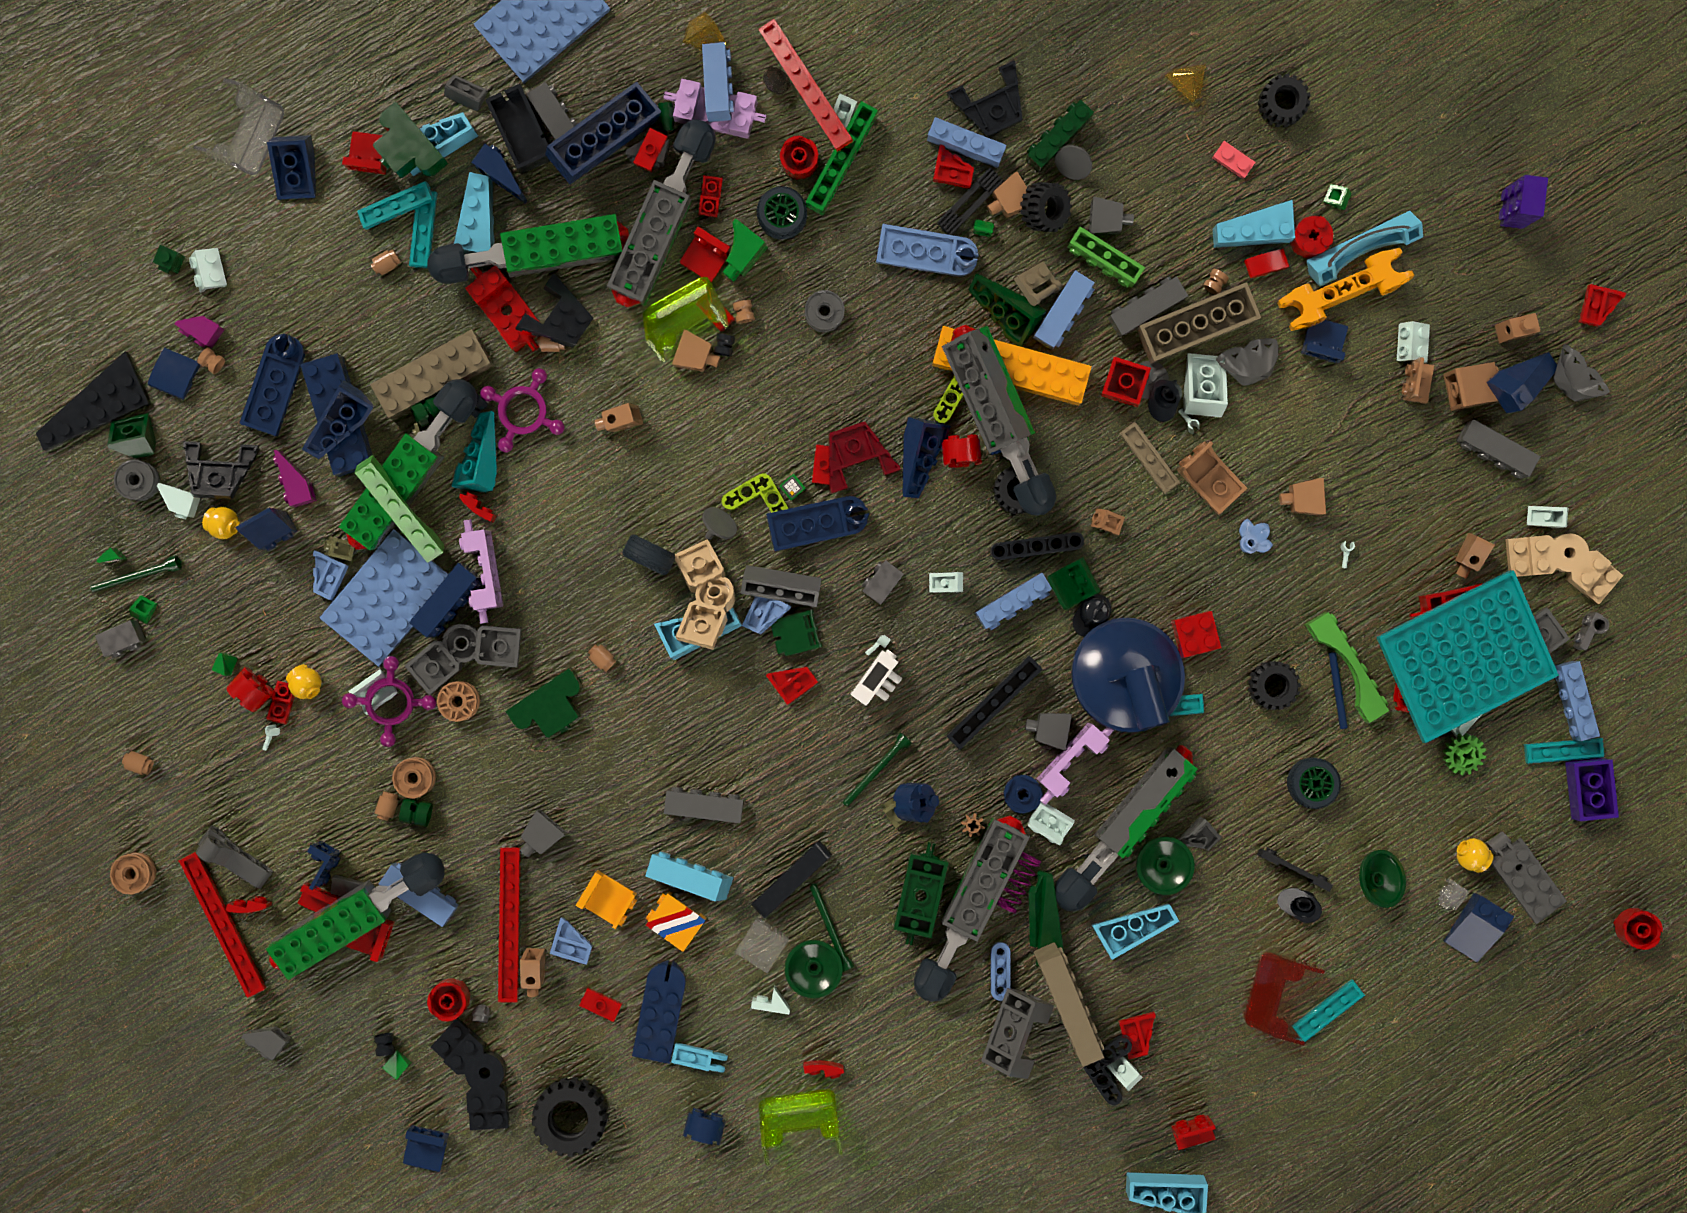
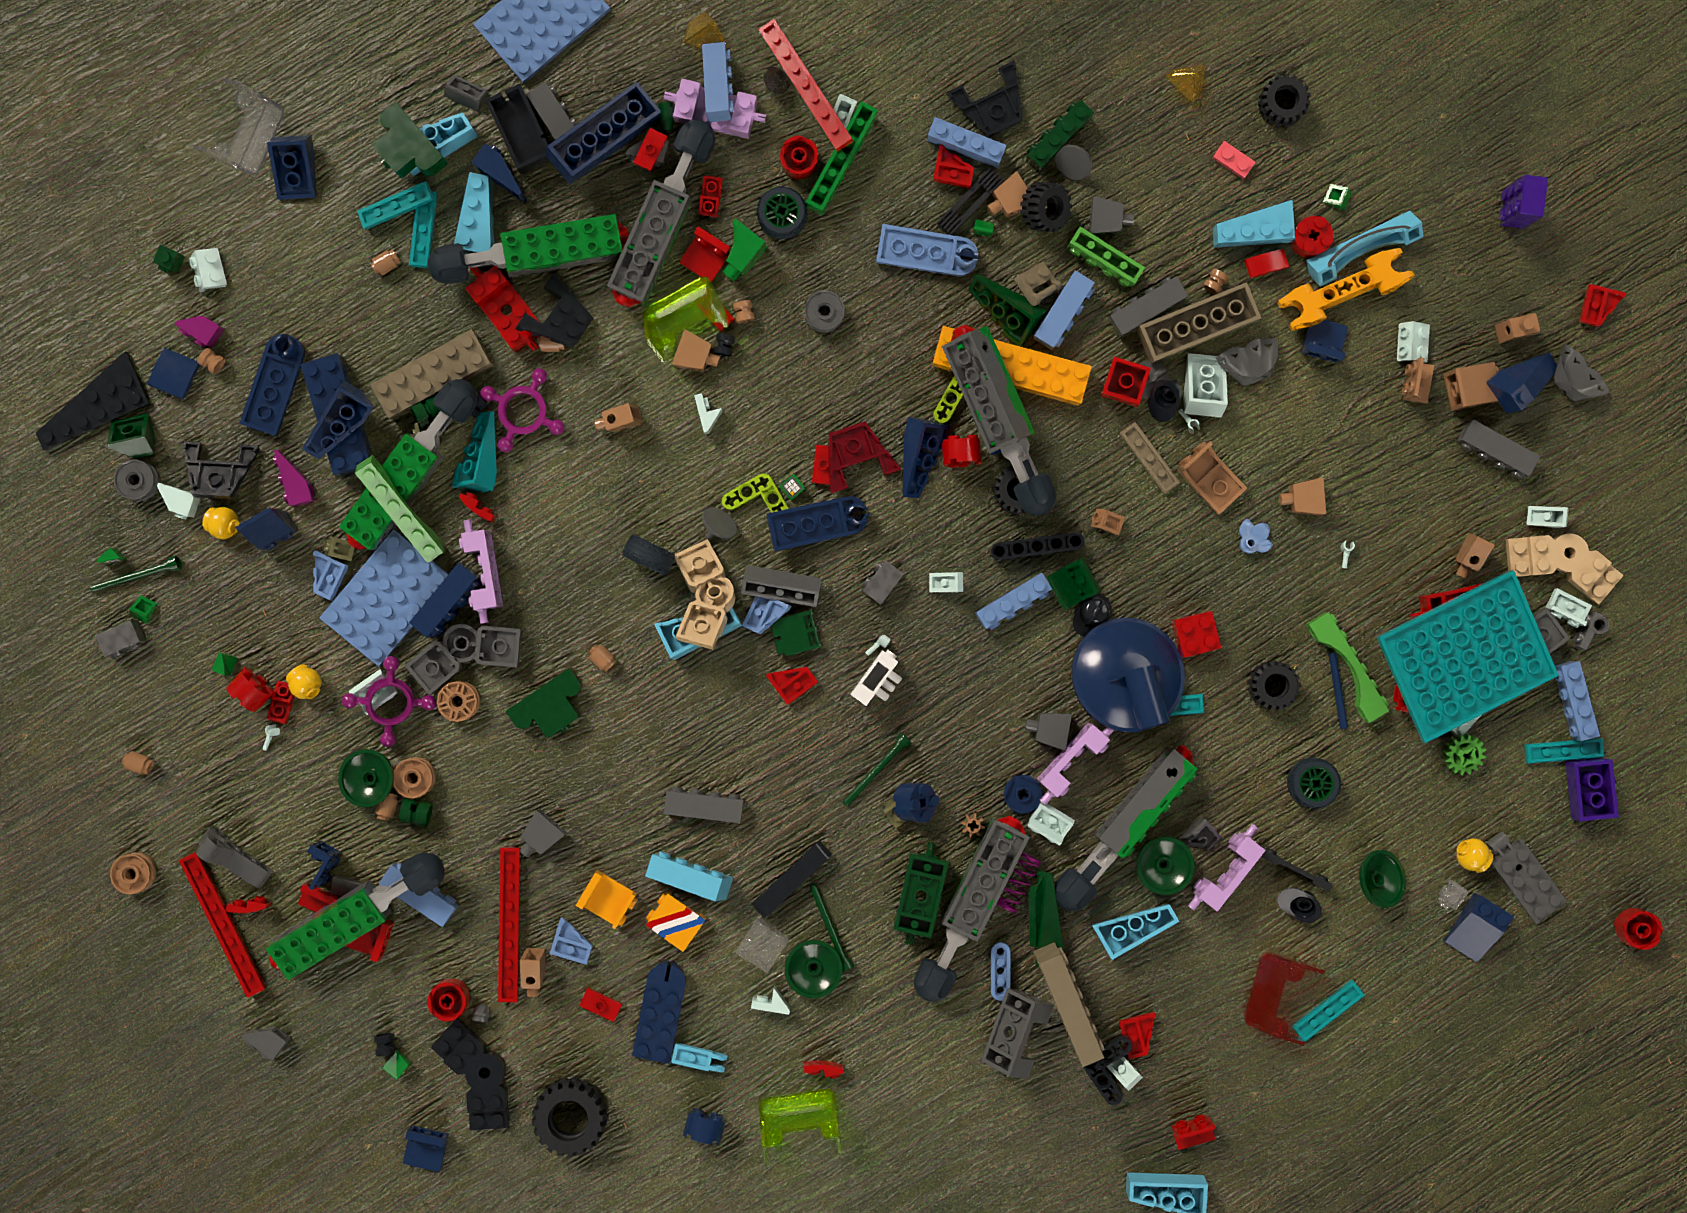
(355, 778): none -> dark green dish
(363, 155): red bracket -> none
(708, 418): none -> light aqua slope
(994, 702): black brick -> none
(1248, 853): none -> lavender brick
(1568, 607): none -> light aqua bracket

